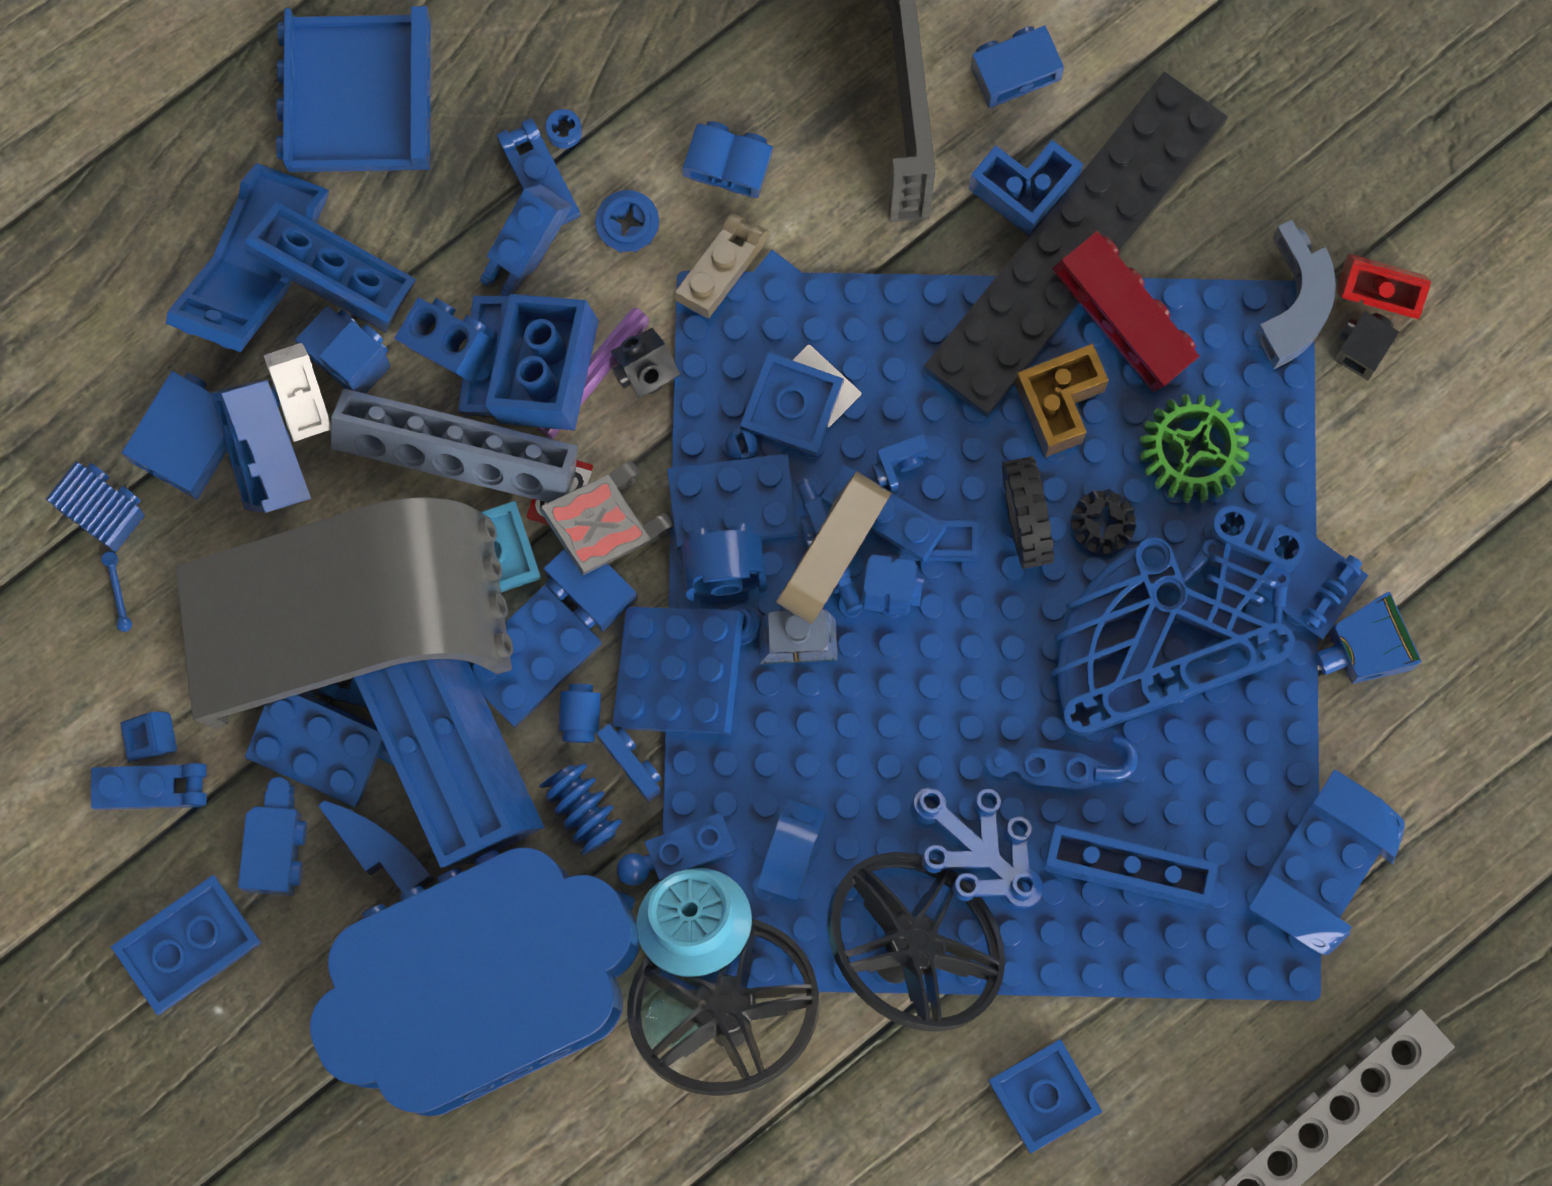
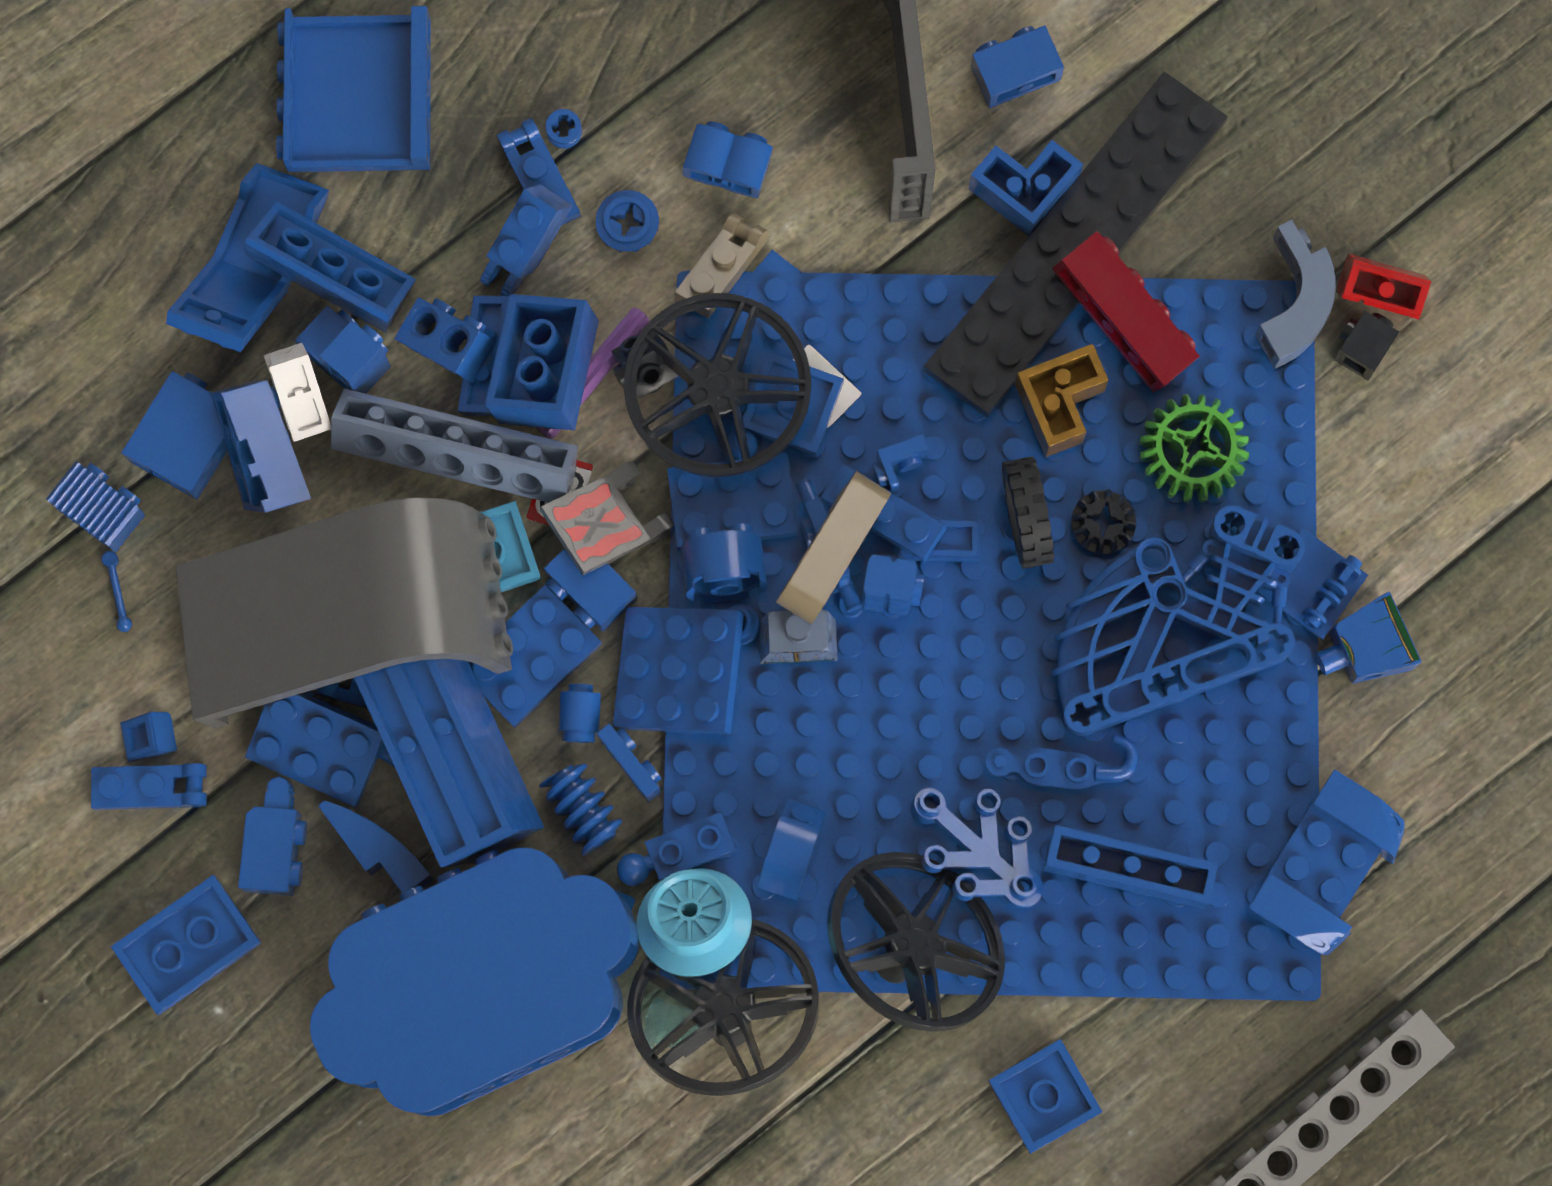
(717, 384): none -> black wheel

